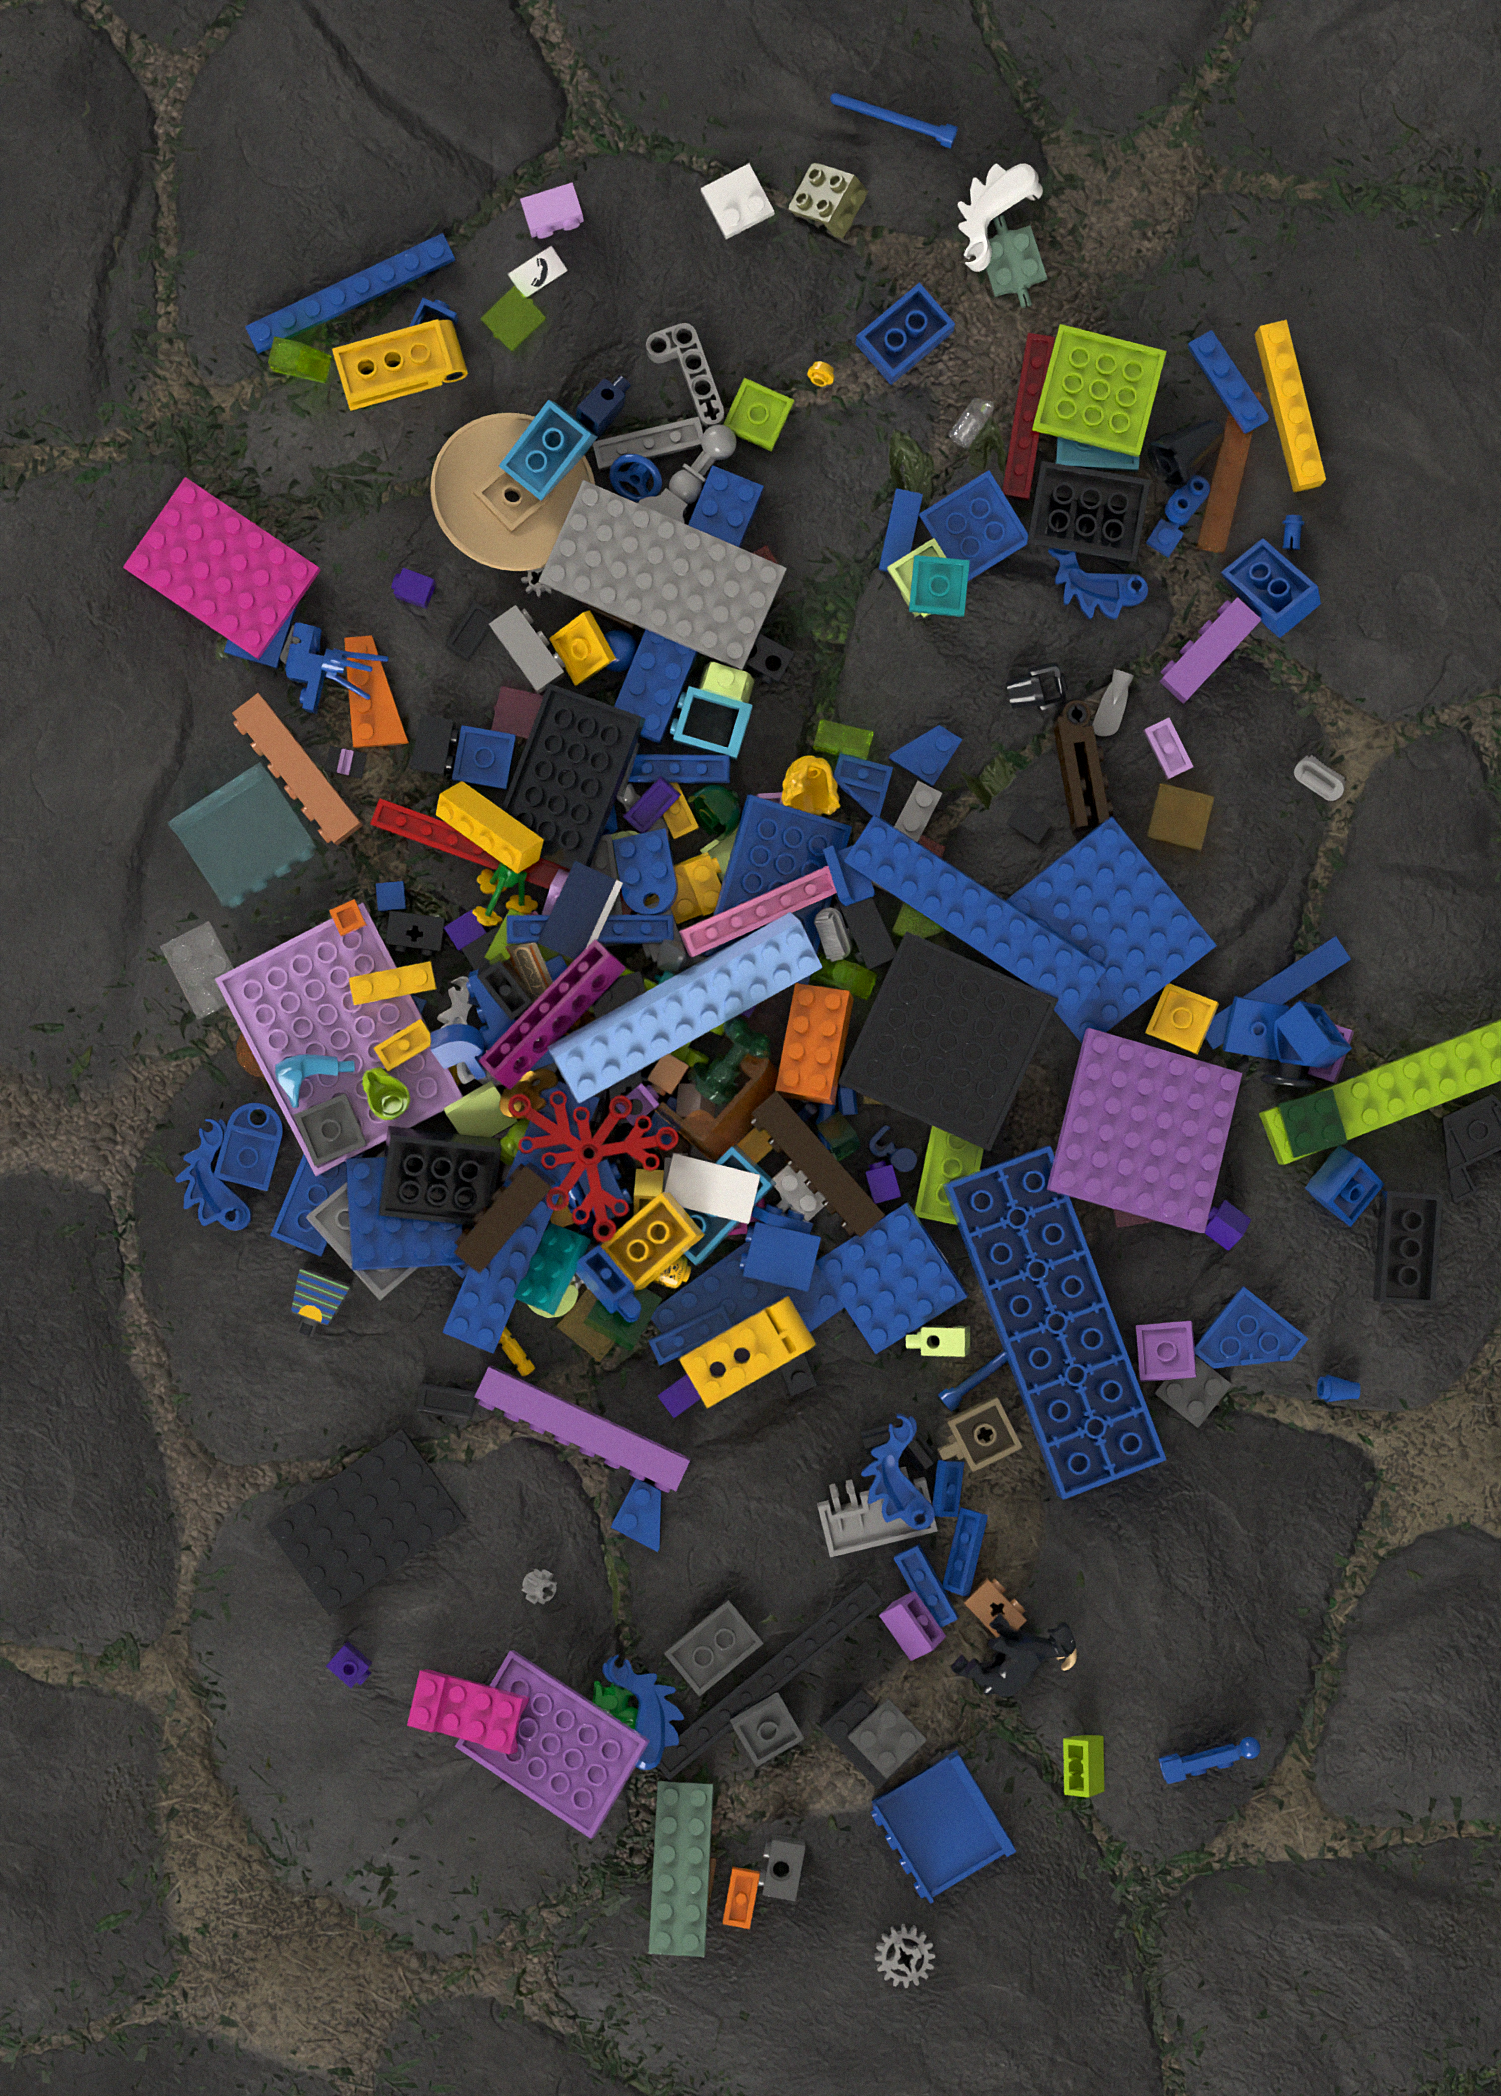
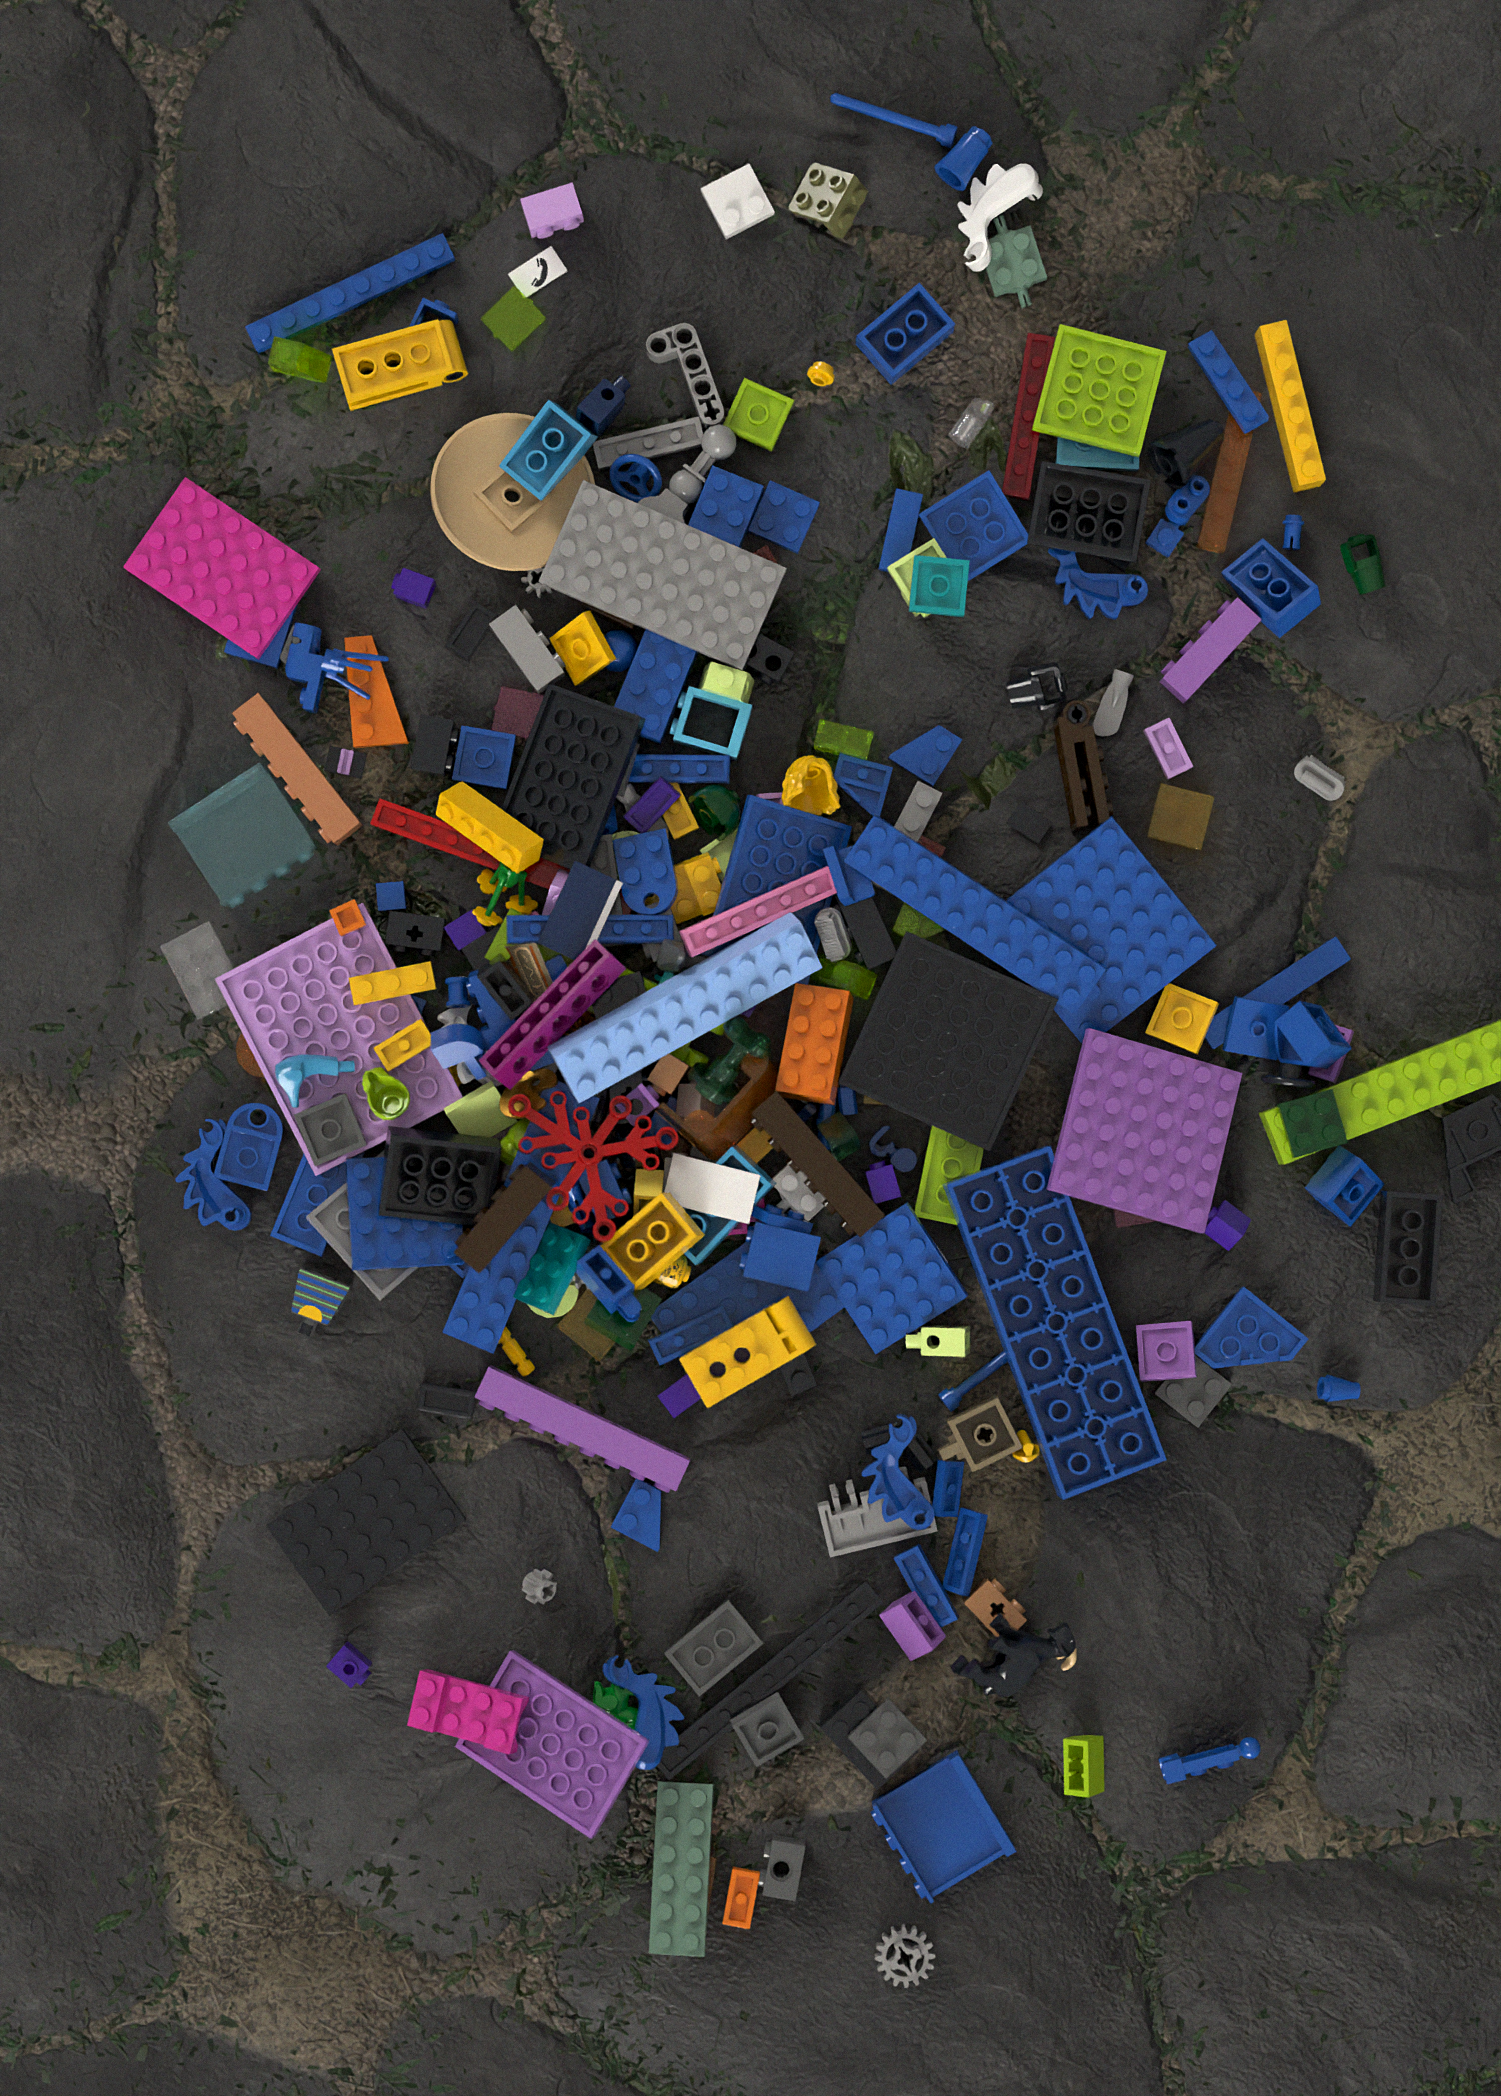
(457, 992): none -> blue bush
(783, 517): none -> blue plate
(964, 158): none -> blue plant
(1029, 1451): none -> yellow plate
(1368, 572): none -> dark green piece

